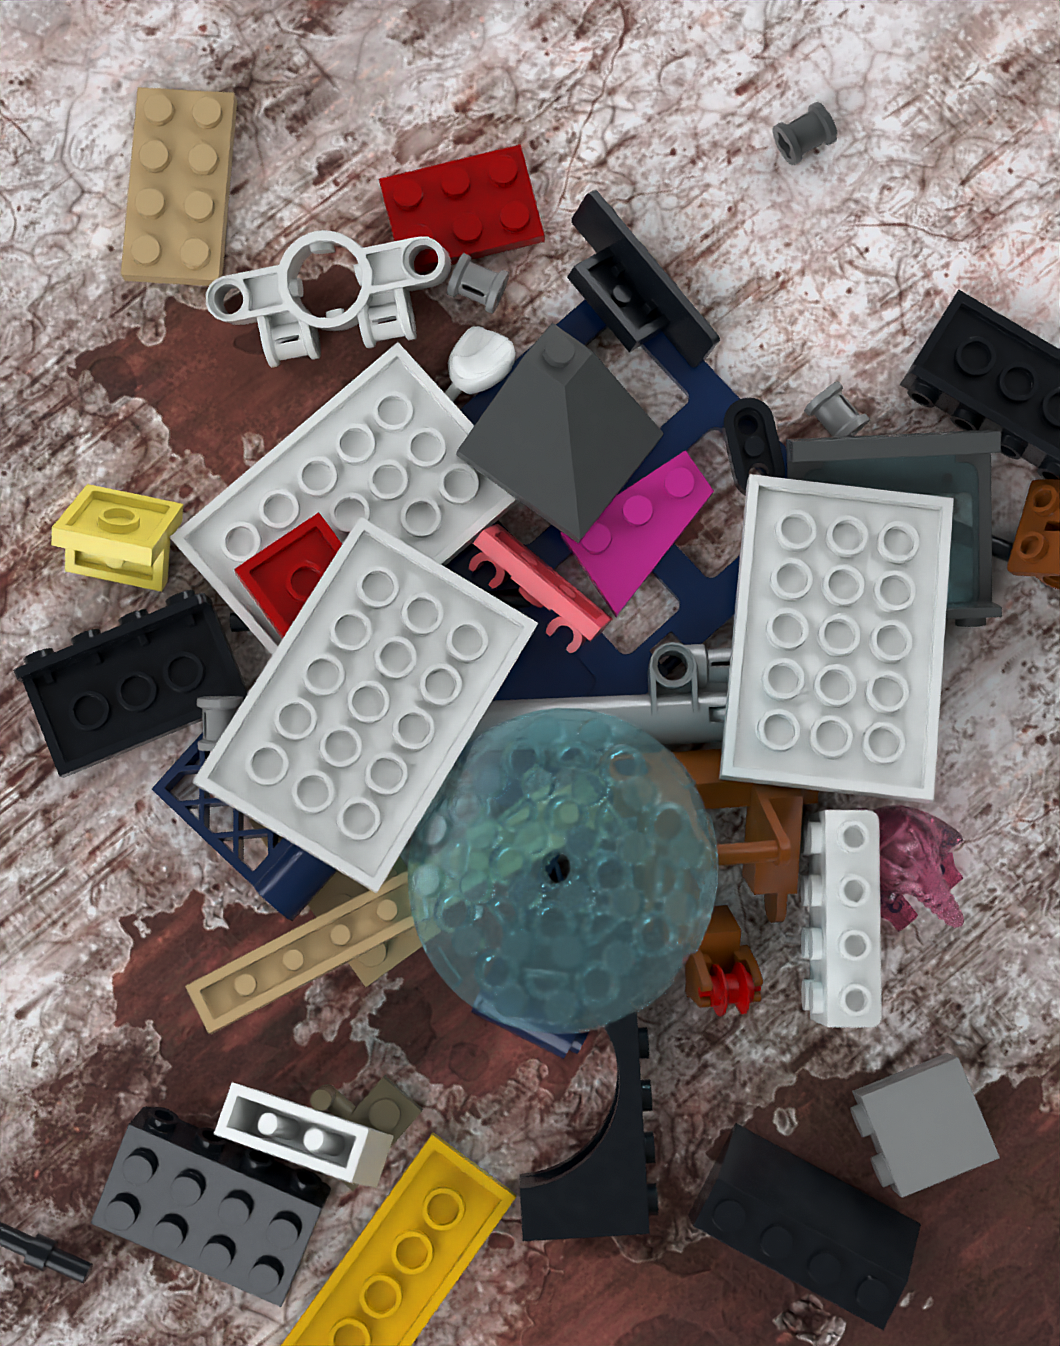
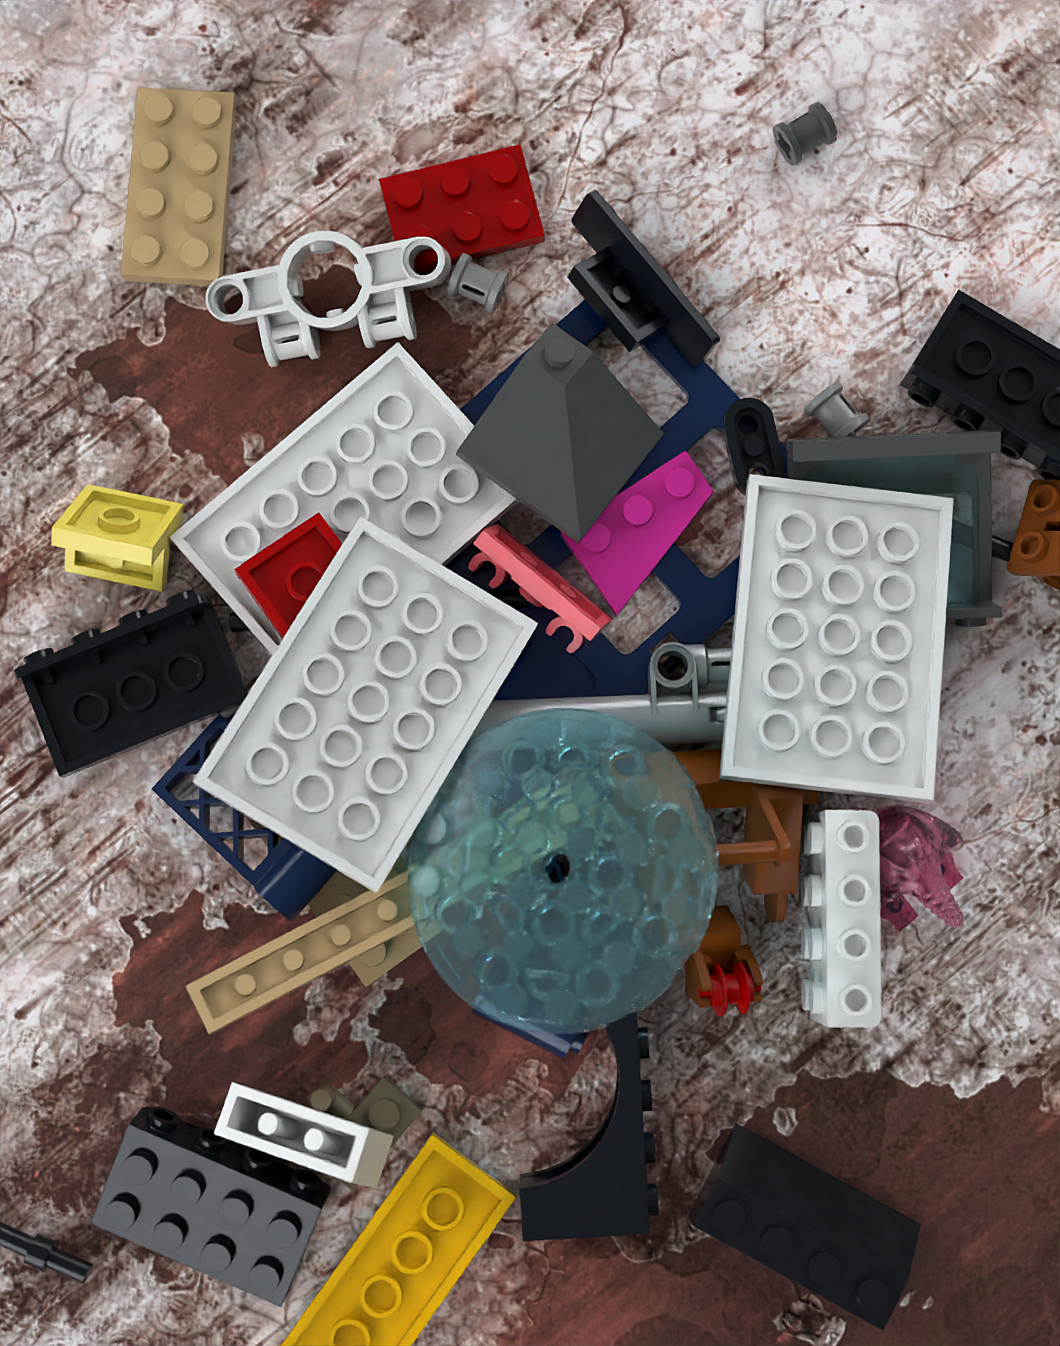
(216, 716): light grey bush -> none
(479, 361): white piece -> none
(923, 1125): light grey brick -> none

